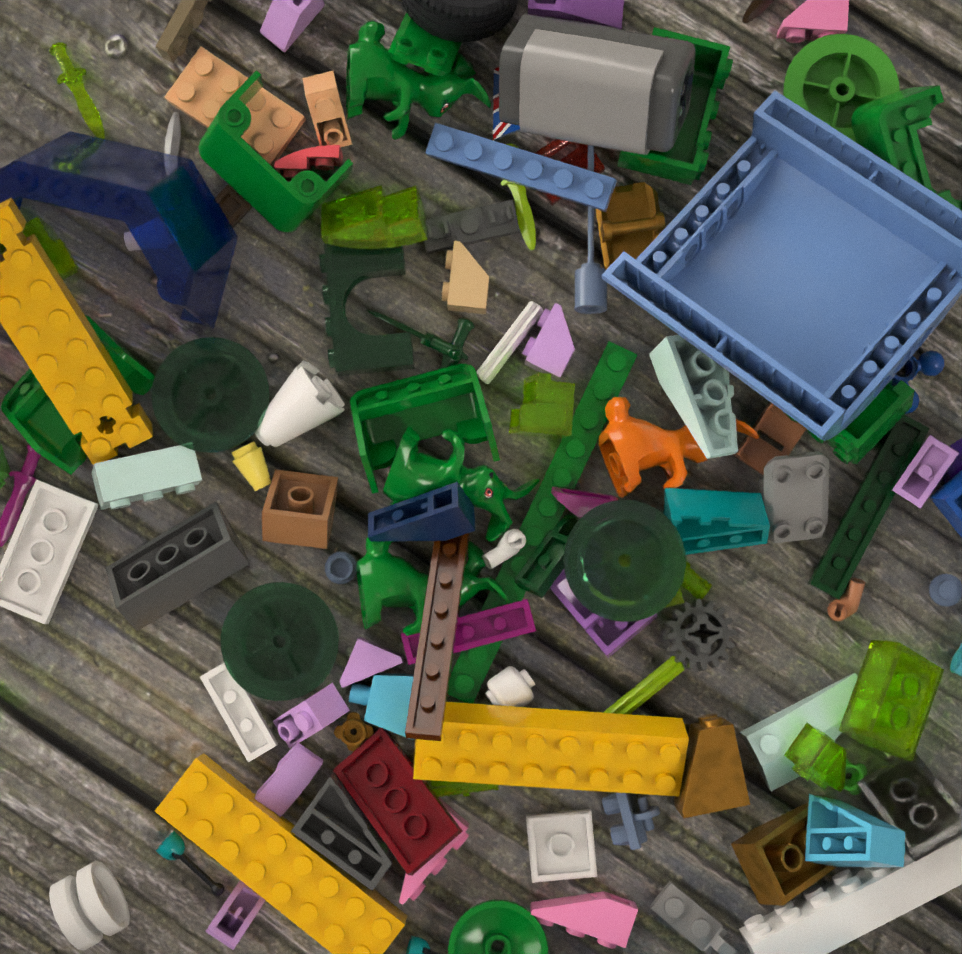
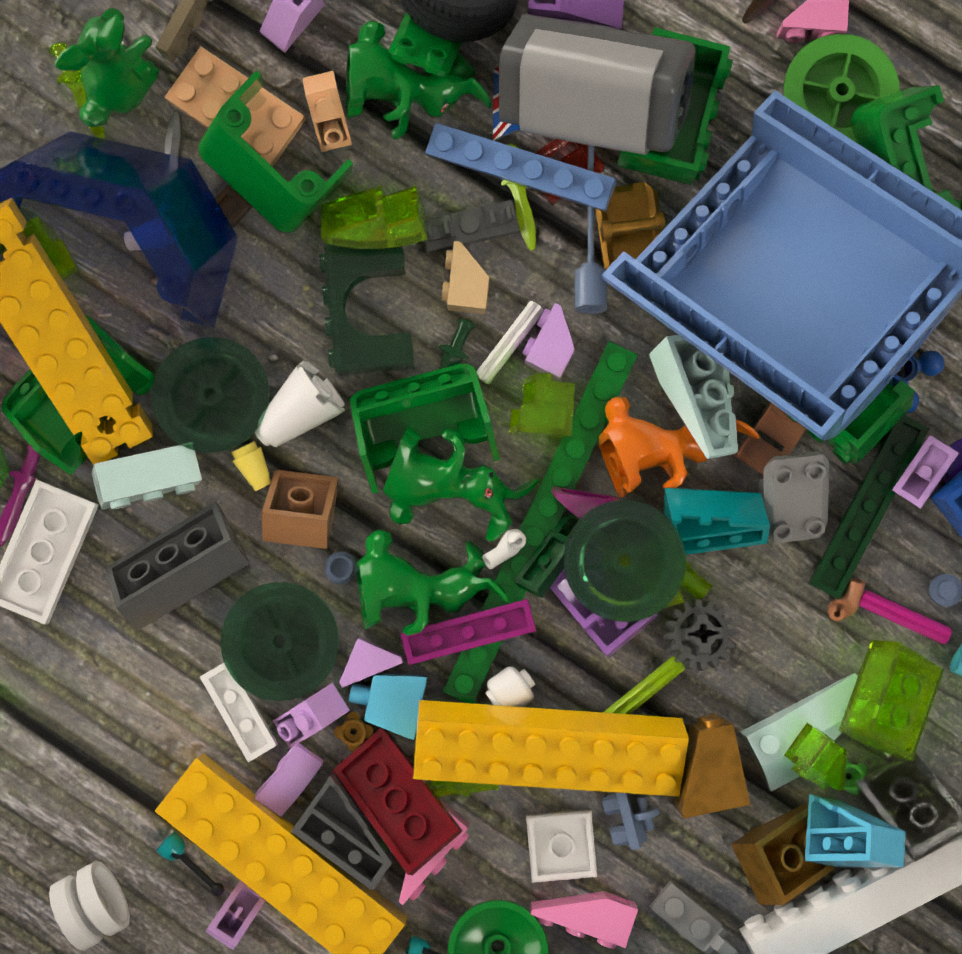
(111, 72): none -> green animal
(320, 156): coral slope -> none
(426, 517): dark blue slope -> none
(429, 340): dark green sword -> none
(437, 640): reddish brown plate -> none
(905, 617): none -> dark pink axle

